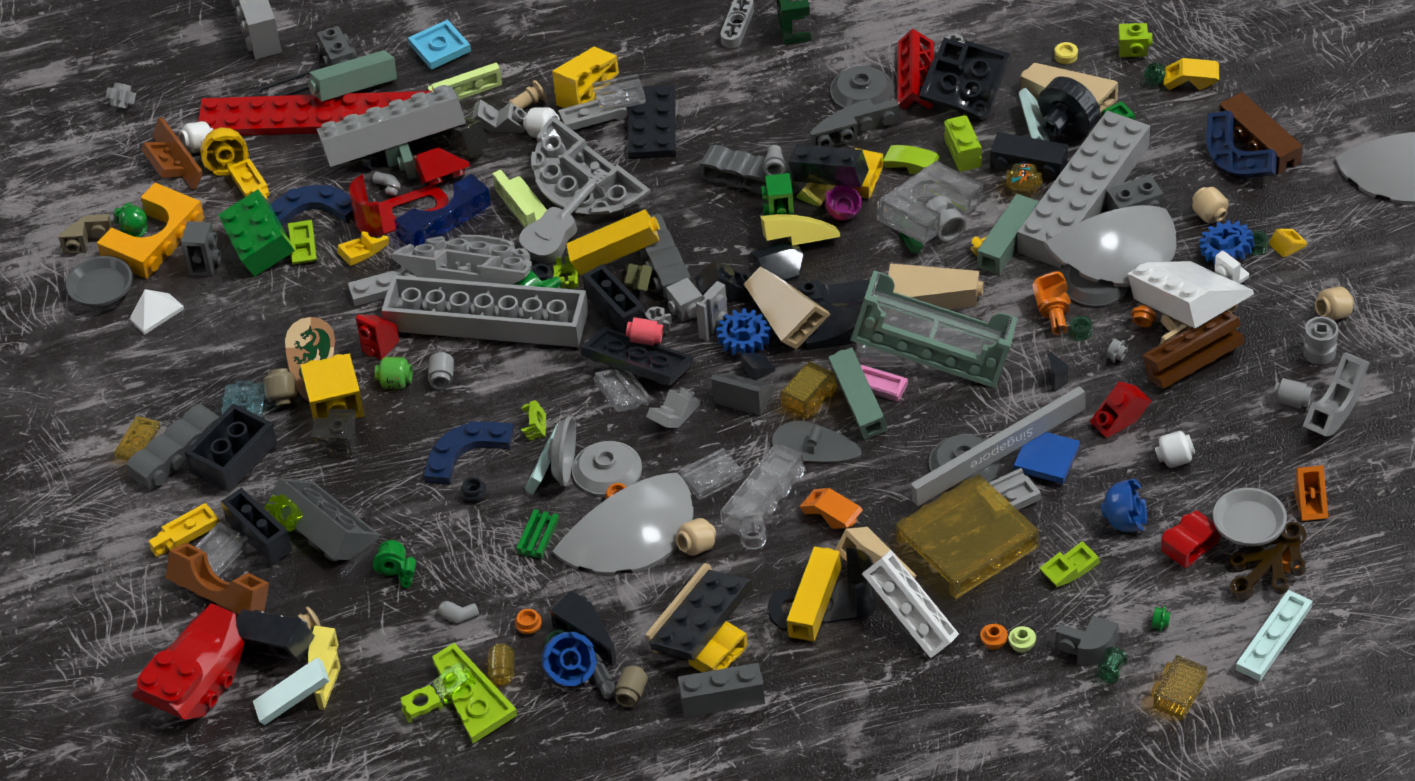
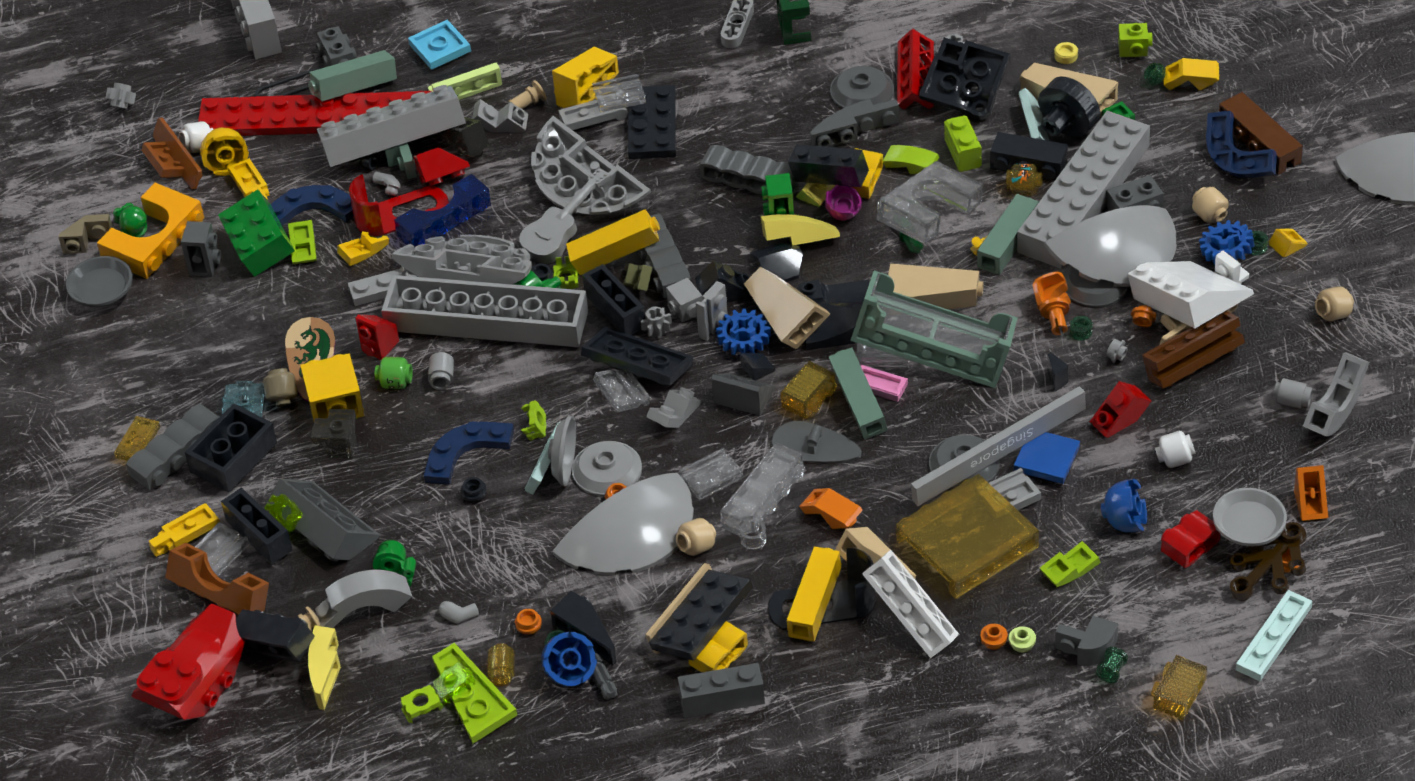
(154, 310): white slope -> none
(291, 691): light aqua tile -> none
(360, 590): none -> light grey arch
(518, 198): yellowish green panel -> none
(537, 118): white head -> none
(542, 518): green tile -> none
(630, 686): dark tan brick -> none
(644, 331): coral brick -> none
(774, 161): light grey cone -> none
(951, 222): light grey wheel -> none
(1160, 618): green plate -> none
(1320, 340): light grey wheel -> none

